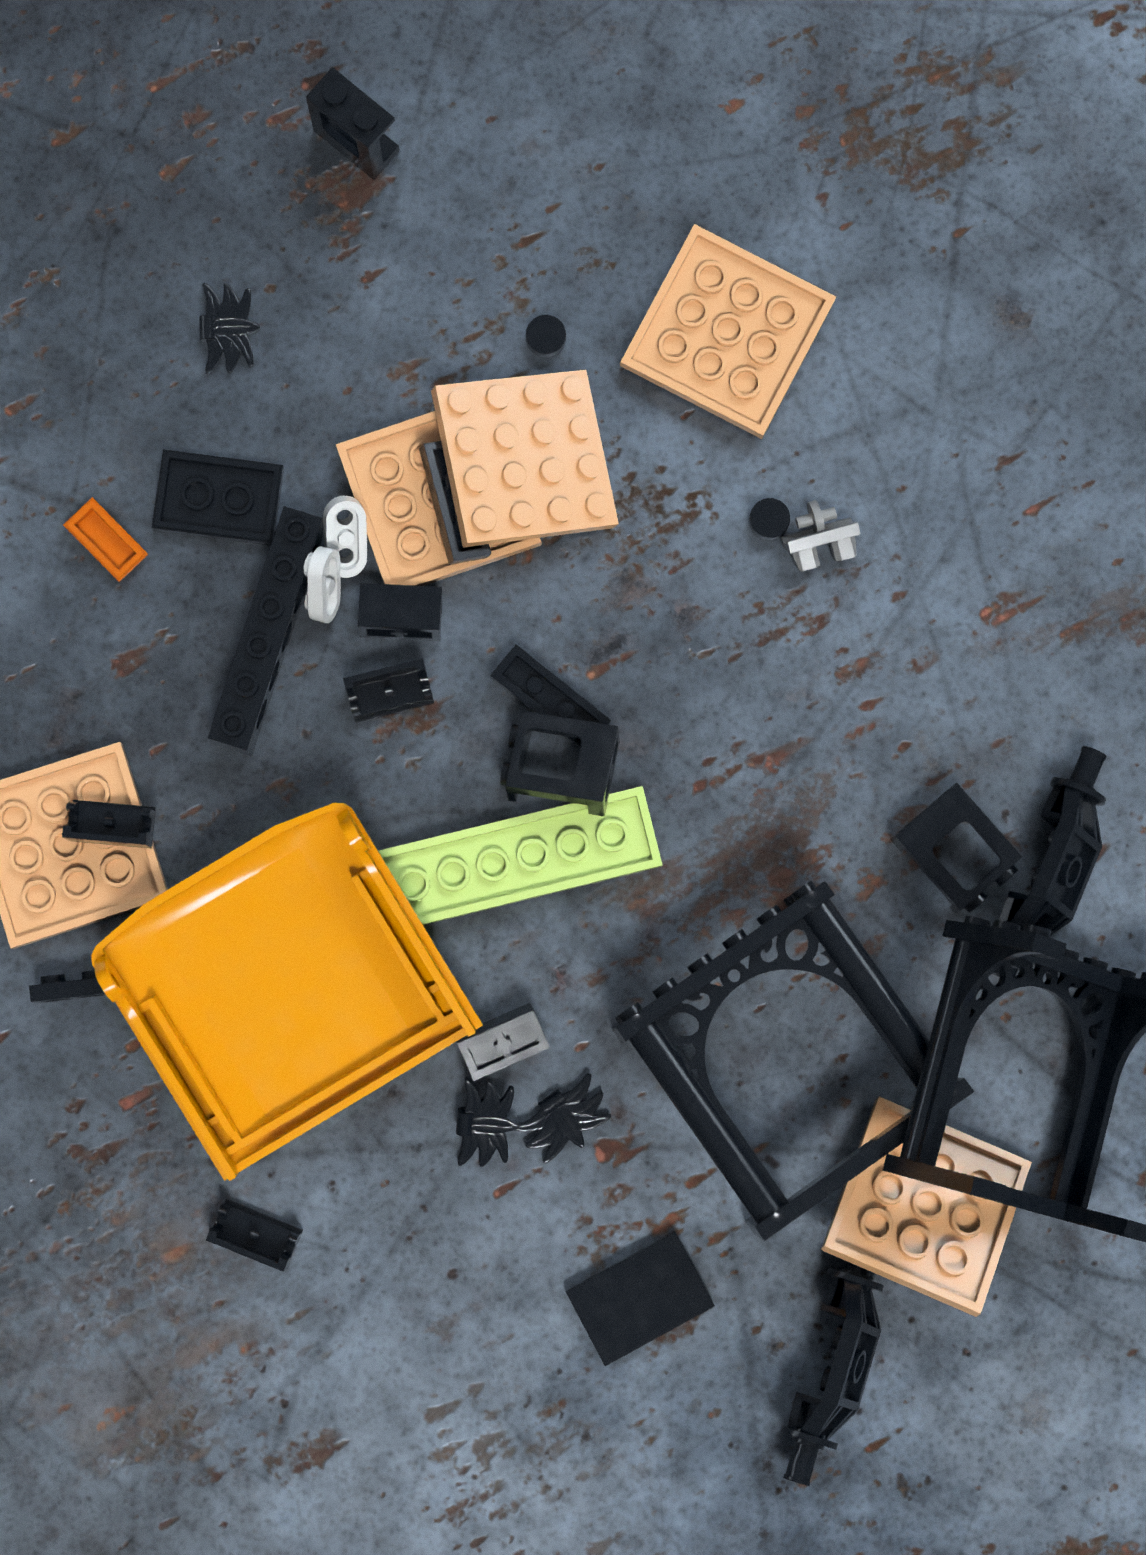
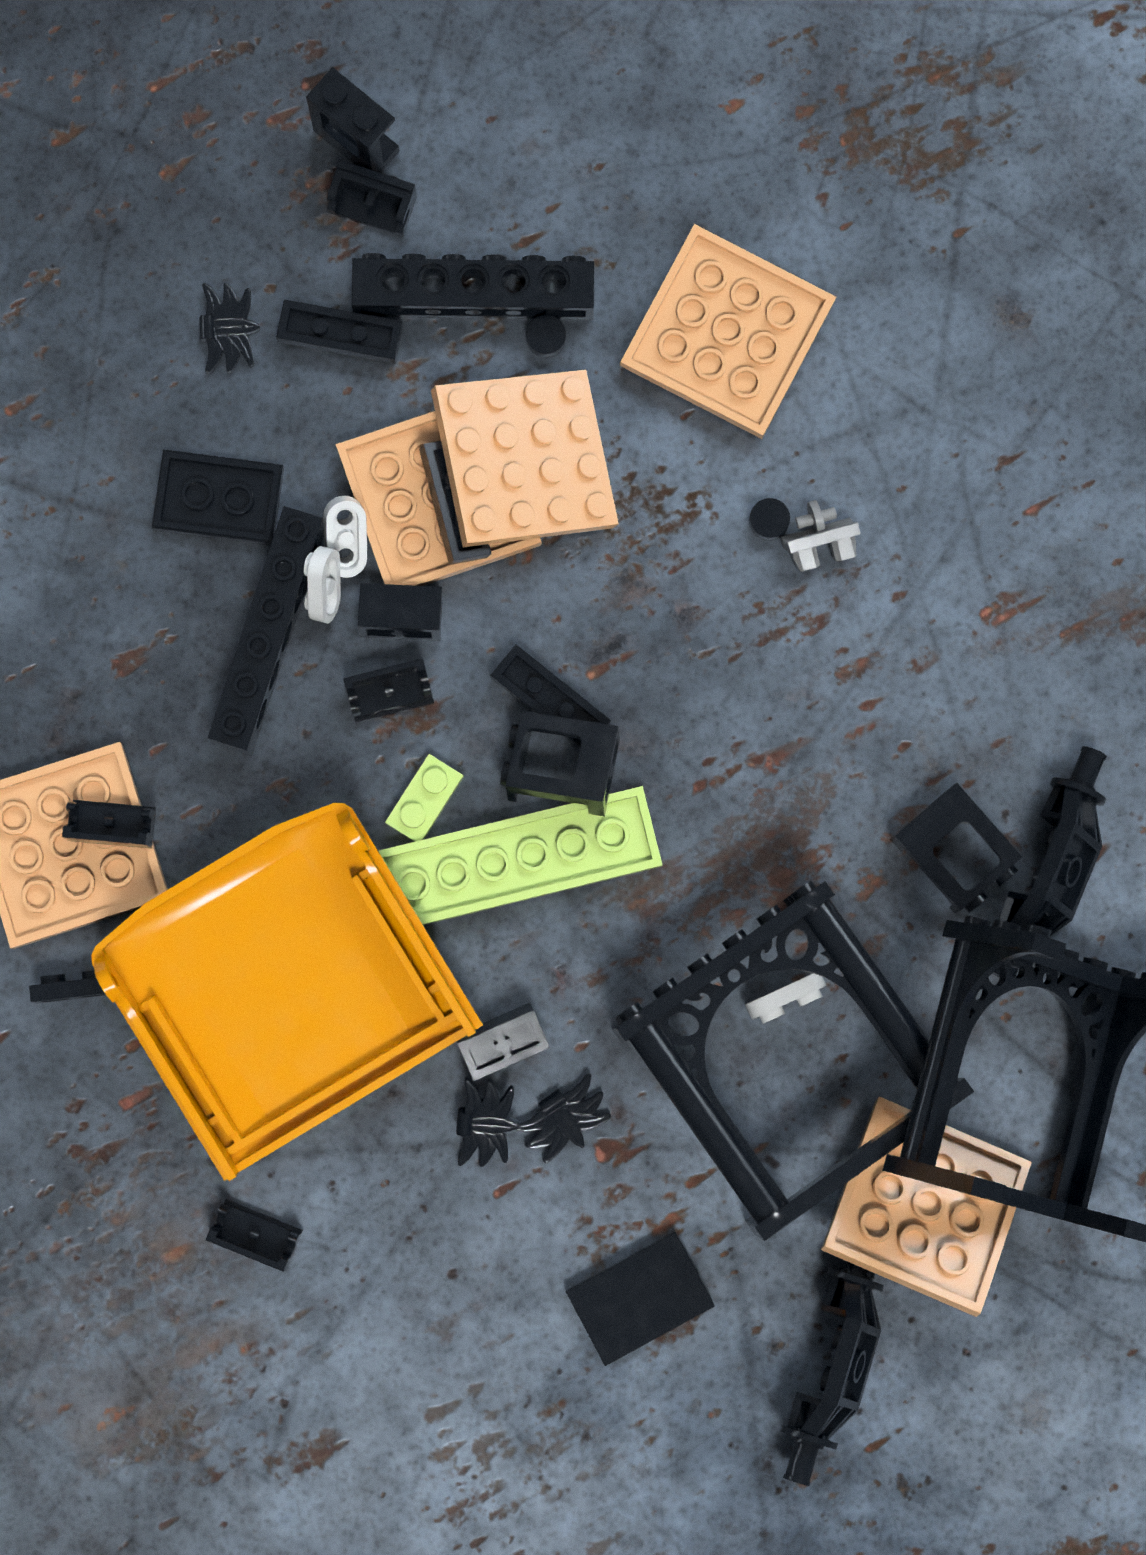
(105, 539): orange tile -> none
(339, 331): none -> black plate
(371, 198): none -> black hinge
(424, 799): none -> yellowish green plate
(454, 301): none -> black brick
(771, 1005): none -> white plate

